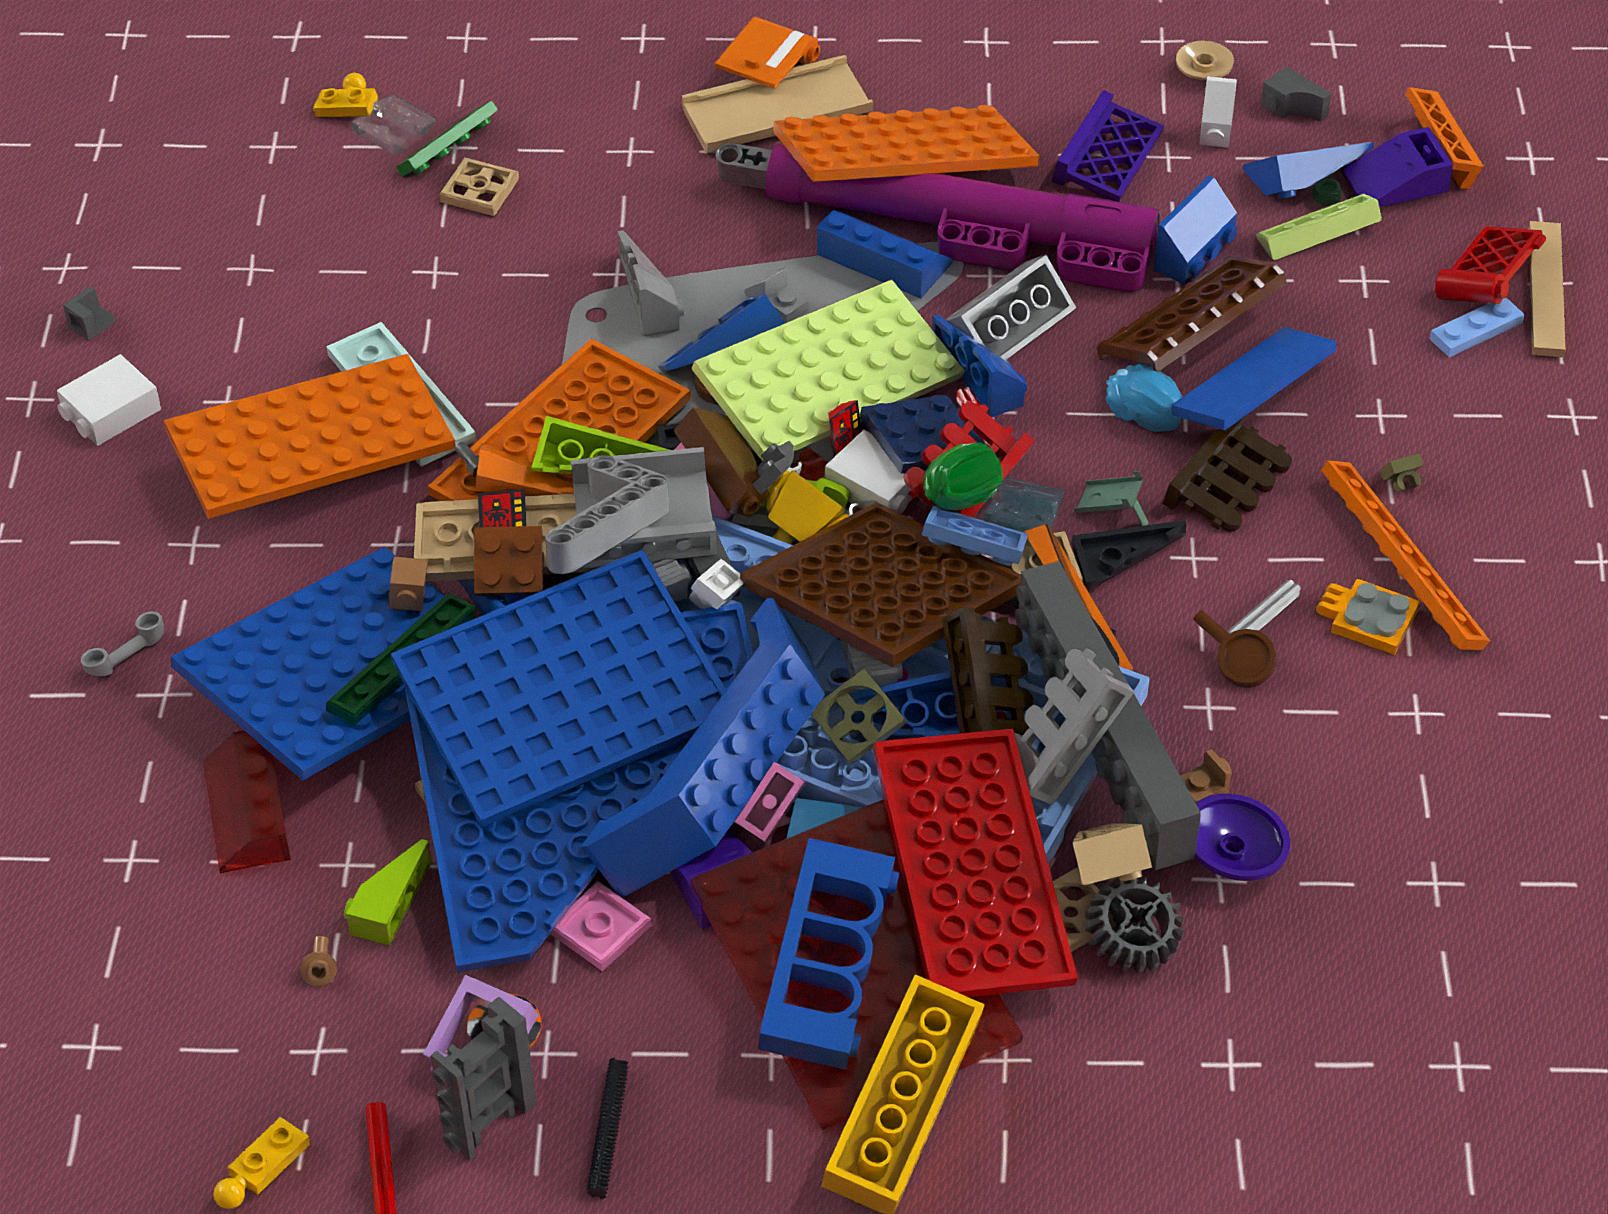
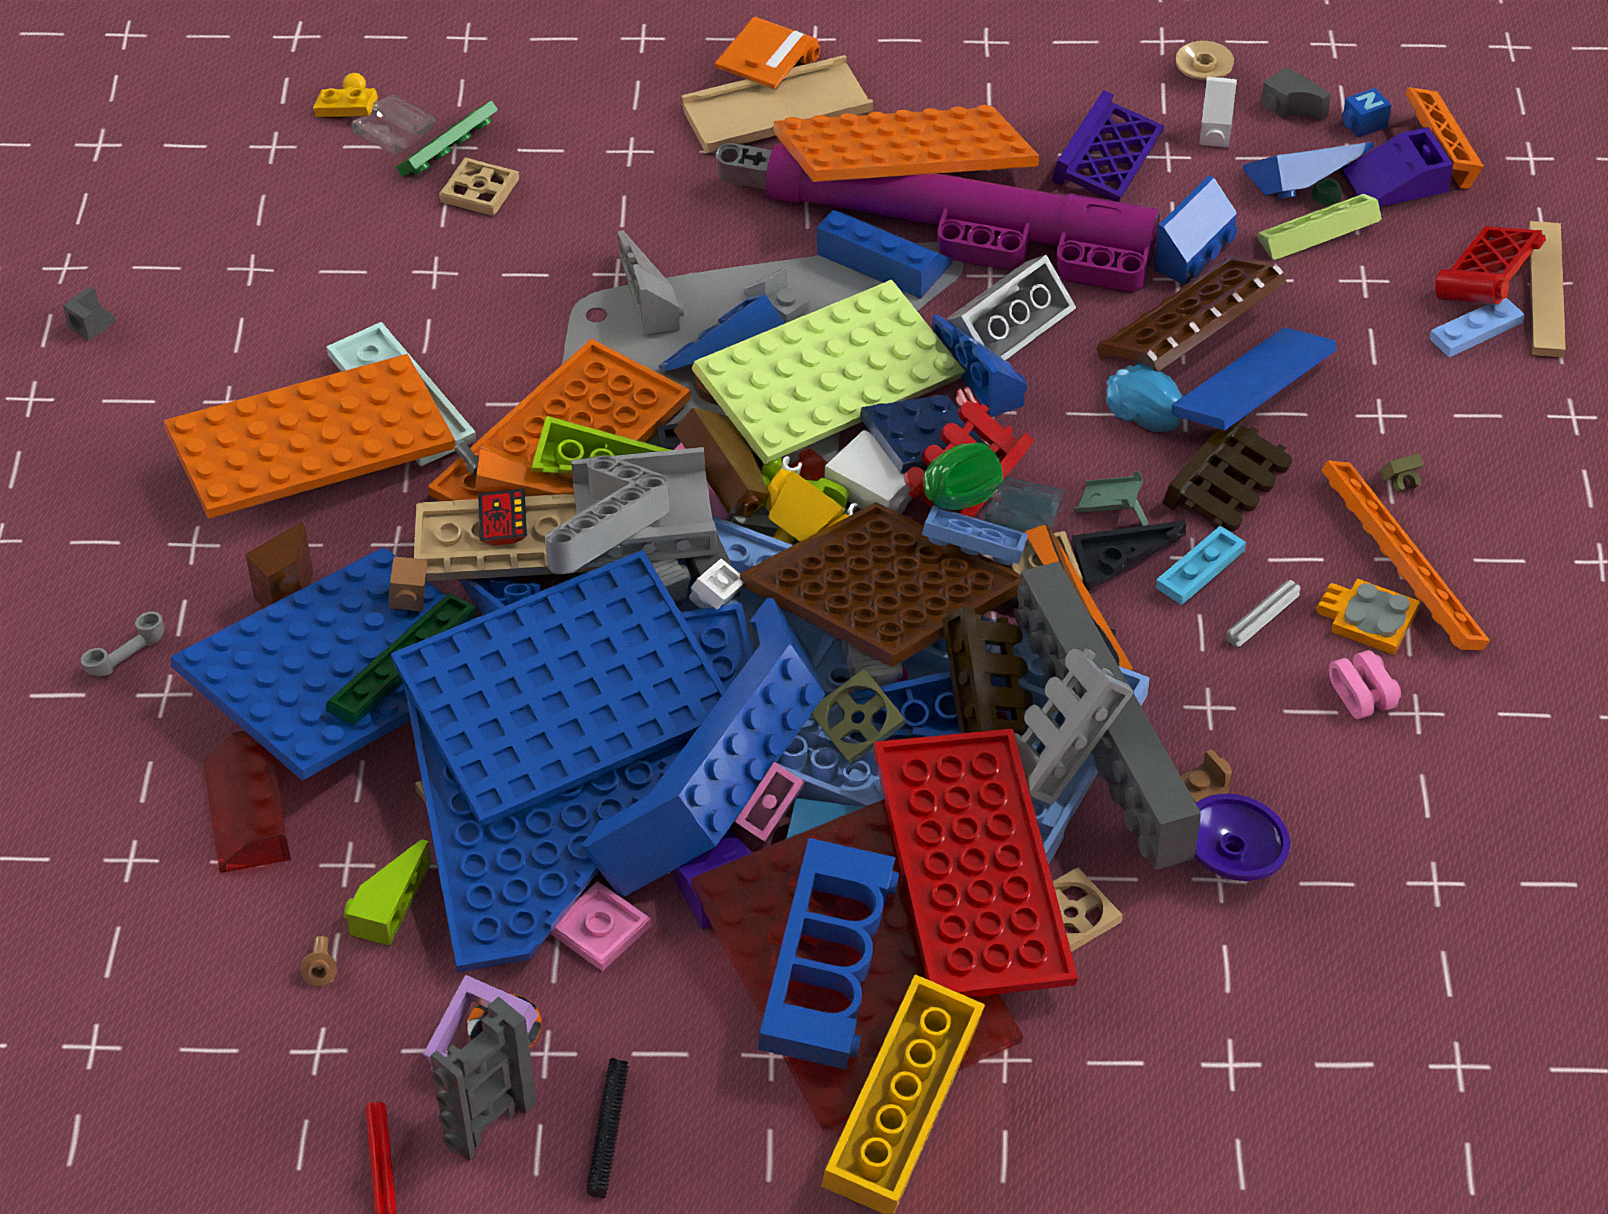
(108, 400): white brick -> none
(261, 1163): yellow plate -> none
(280, 566): none -> reddish brown slope
(508, 560): dark orange plate -> none
(776, 462): dark grey slope -> none
(844, 425): piece -> none
(1111, 852): tan wedge -> none
(1121, 901): dark grey gear -> none
(1200, 565): none -> medium azure plate
(1243, 656): reddish brown piece -> none
(1364, 684): none -> bright pink brick
(1366, 112): none -> blue brick

